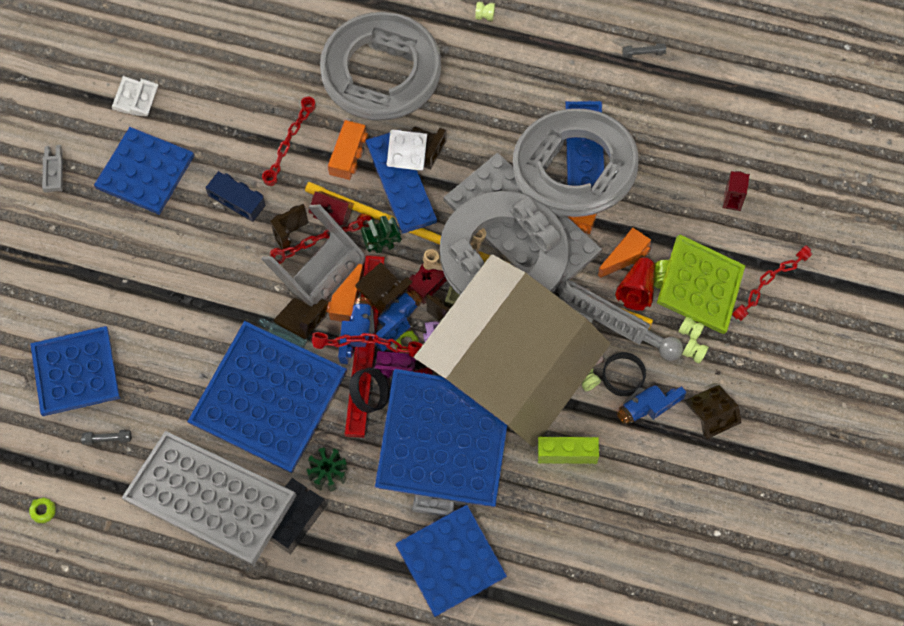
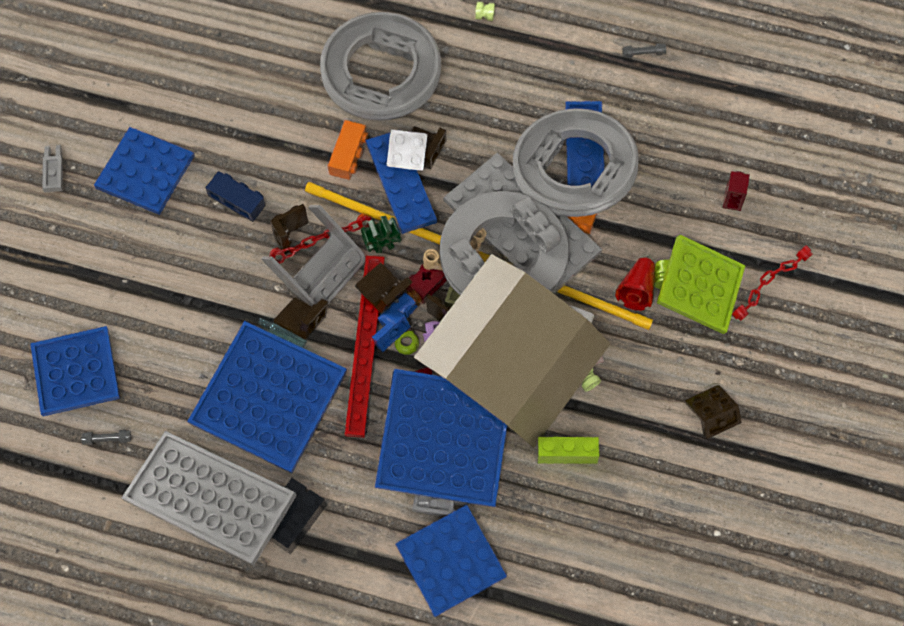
(51, 510): lime piece -> none
(134, 96): white slope -> none
(272, 174): red piece -> none
(319, 469): dark green gear -> none
(320, 340): red piece -> none
(340, 207): dark red brick -> none
(342, 300): orange slope -> none
(360, 322): blue plate -> none
(383, 387): black tyre -> none
(388, 361): magenta bracket -> none
(617, 319): light grey gear -> none
(623, 355): black tyre -> none
(629, 250): orange slope -> none
(650, 402): blue plate -> none
(686, 328): yellowish green wheel -> none
(690, 351): yellowish green wheel -> none

